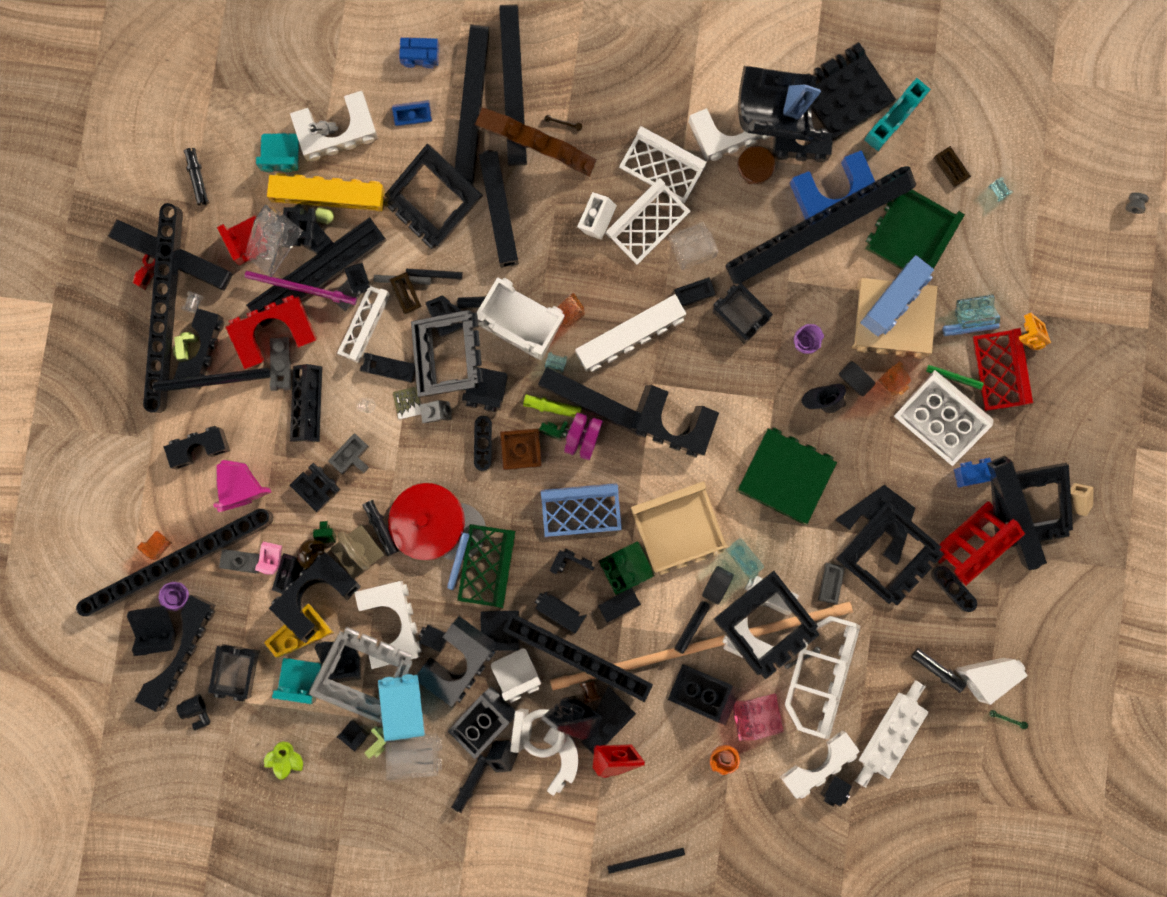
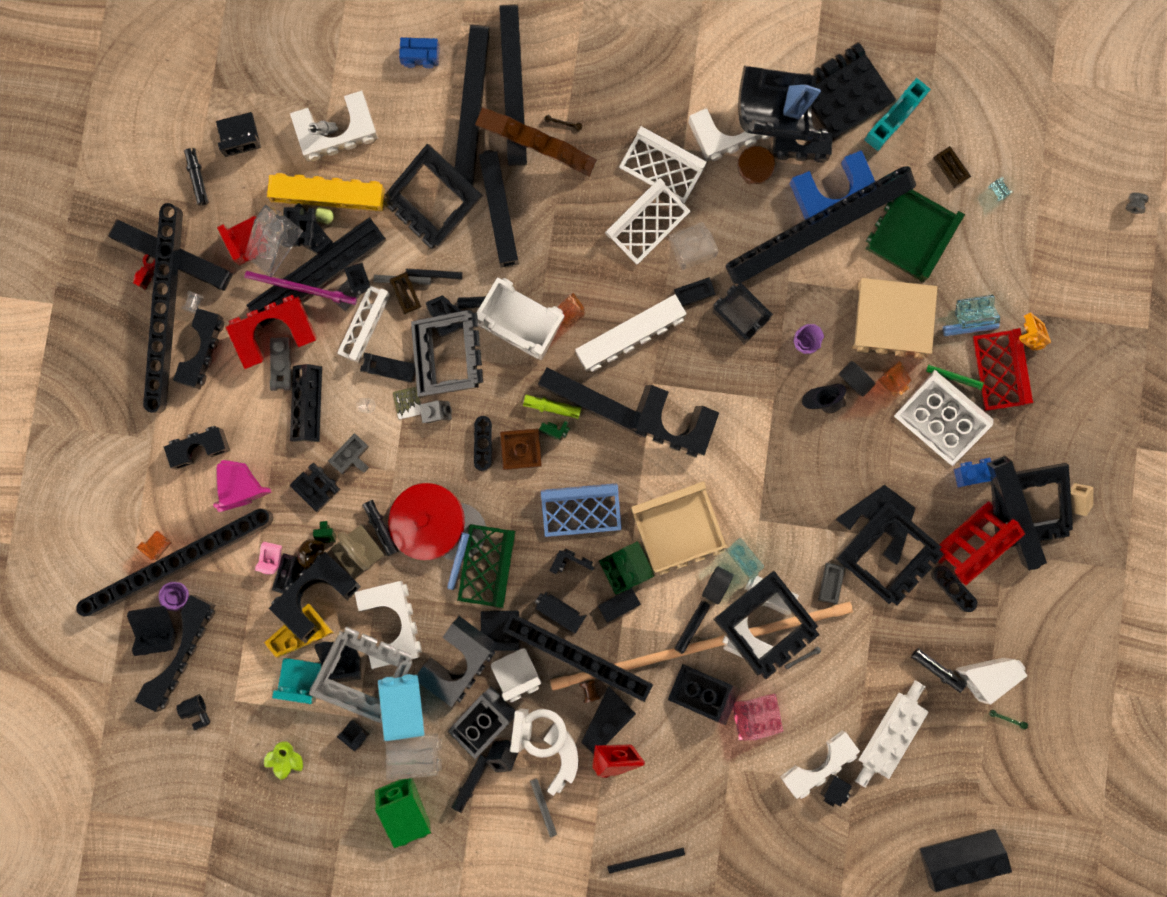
(180, 349): yellowish green bracket -> none
(208, 380): black axle -> none
(233, 672): window -> none
(238, 134): none -> black bracket
(239, 561): dark grey plate -> none
(279, 153): teal bracket -> none
(377, 748): yellowish green bracket -> none
(402, 812): none -> green slope
(412, 113): blue slope -> none
(432, 637): black brick -> none
(490, 393): black bracket -> none
(543, 807): none -> dark grey bar
(556, 361): clear light blue bush -> none
(573, 718): black wedge -> none
(582, 436): magenta wheel -> none
(597, 215): white brick -> none
(724, 759): orange hair -> none
(787, 476): dark green panel -> none
(835, 689): white plate -> none
(897, 296): medium blue brick -> none
(965, 860): none -> black slope

